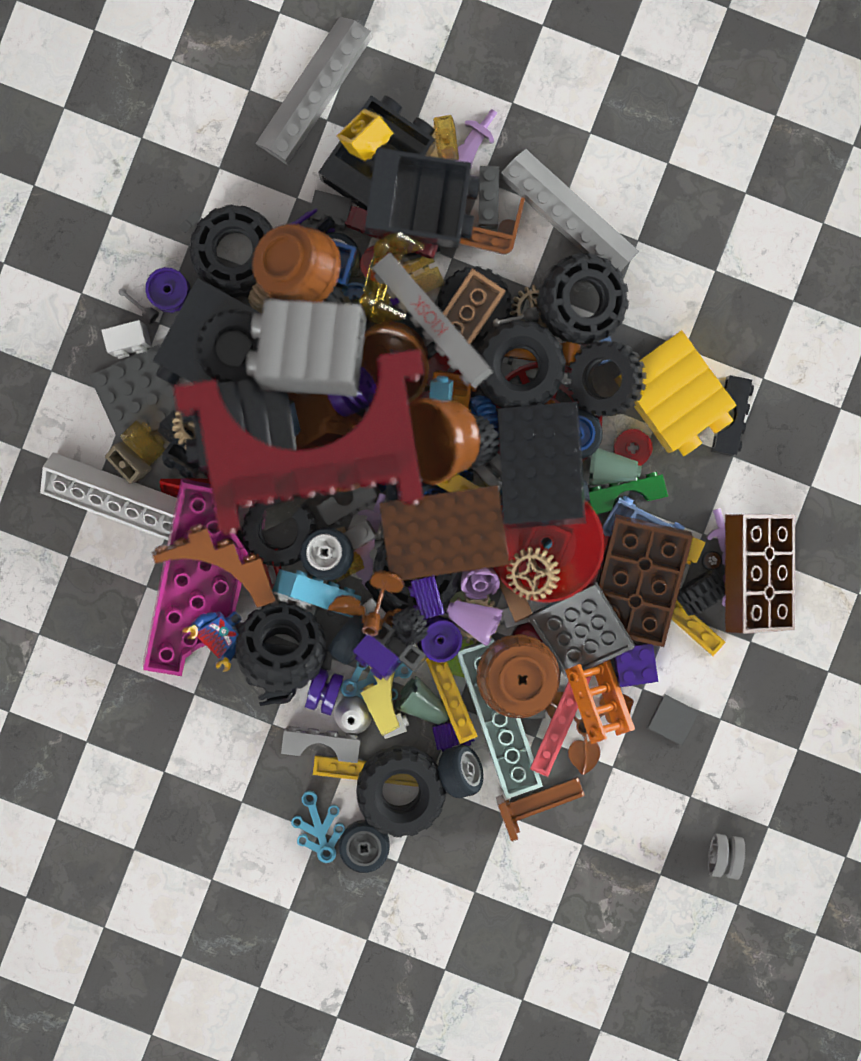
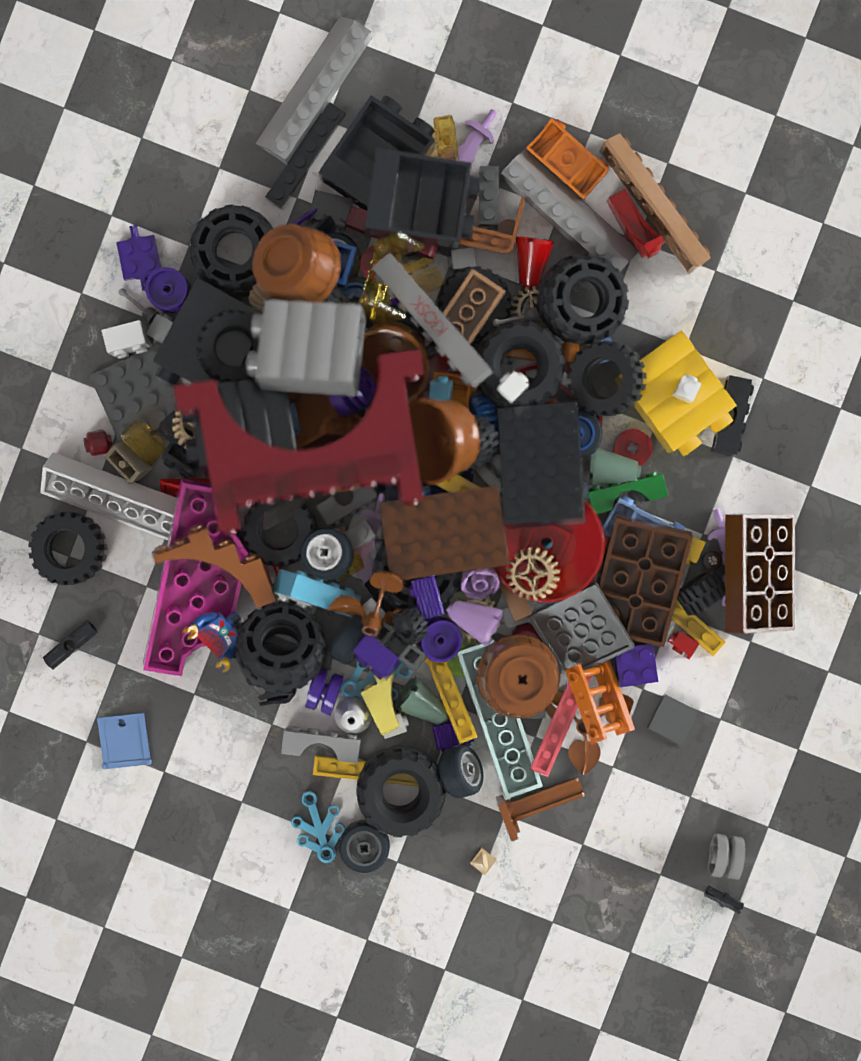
(42, 548): none -> black tyre
(61, 652): none -> black piece
(97, 442): none -> dark red head
(124, 744): none -> medium blue container
(138, 256): none -> dark purple plate
(160, 327): none -> light grey brick
(305, 155): none -> black plate
(365, 134): yellow brick -> none
(462, 258): none -> light grey brick
(483, 861): none -> tan tile
(512, 386): none -> white brick
(532, 259): none -> red cone
(568, 158): none -> orange piece
(634, 226): none -> red arch
(654, 202): none -> medium nougat slope
(683, 643): none -> red brick
(686, 388): none -> white brick
(724, 899): none -> black pin

